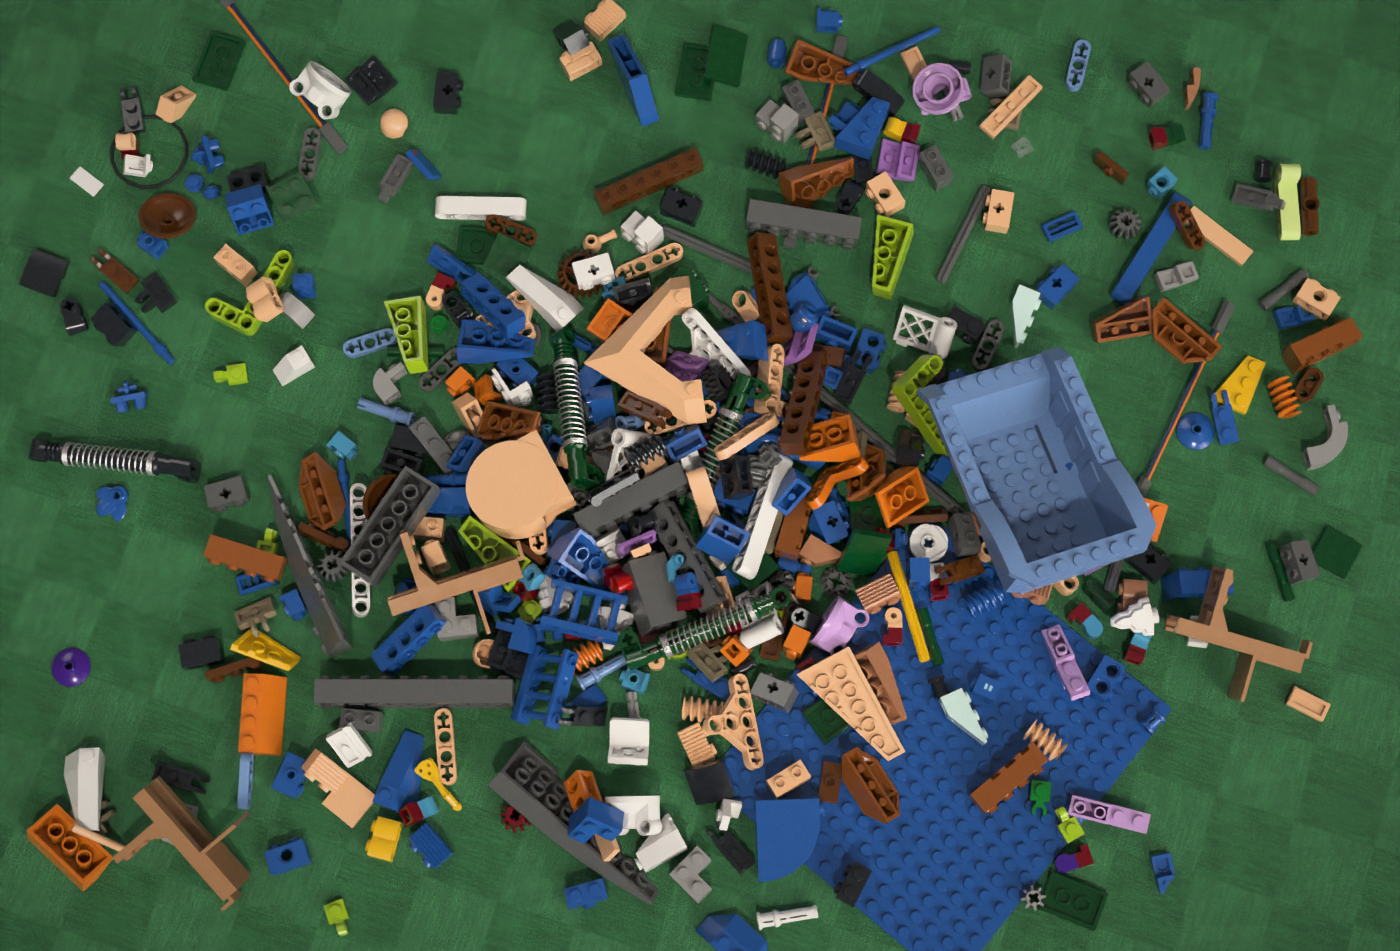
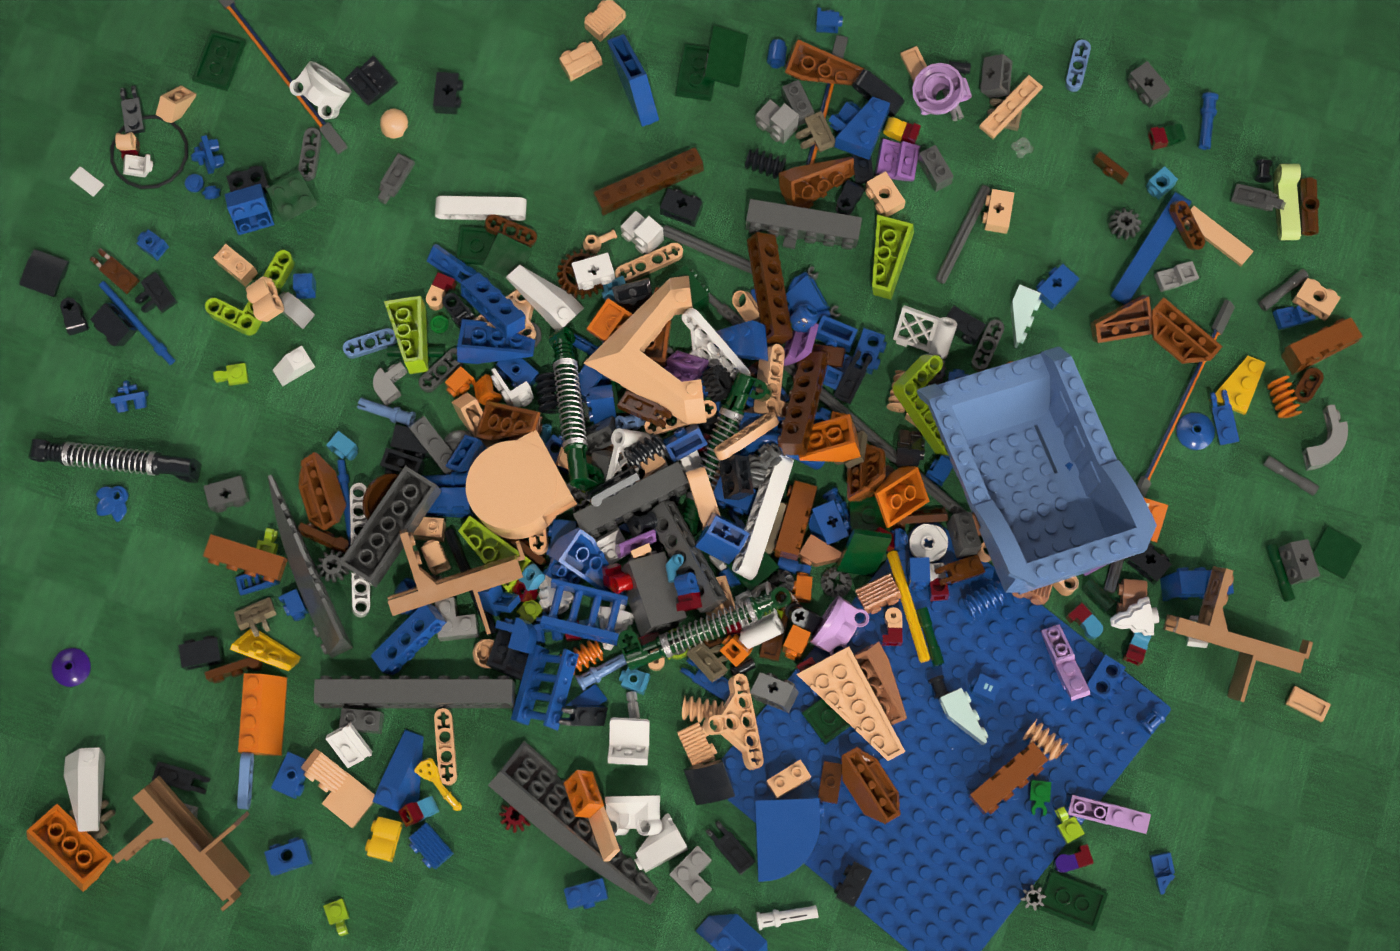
(97, 837): light nougat bar -> none
(167, 215): reddish brown dish -> none
(423, 164): blue tile -> none
(571, 37): black brick -> none
(595, 818): blue brick -> none
(728, 809): white bracket -> none
(791, 491): blue slope -> none
(832, 475): orange beam -> none
(862, 64): blue bar -> none
(1047, 233): blue tile -> none
(1191, 90): nougat slope -> none

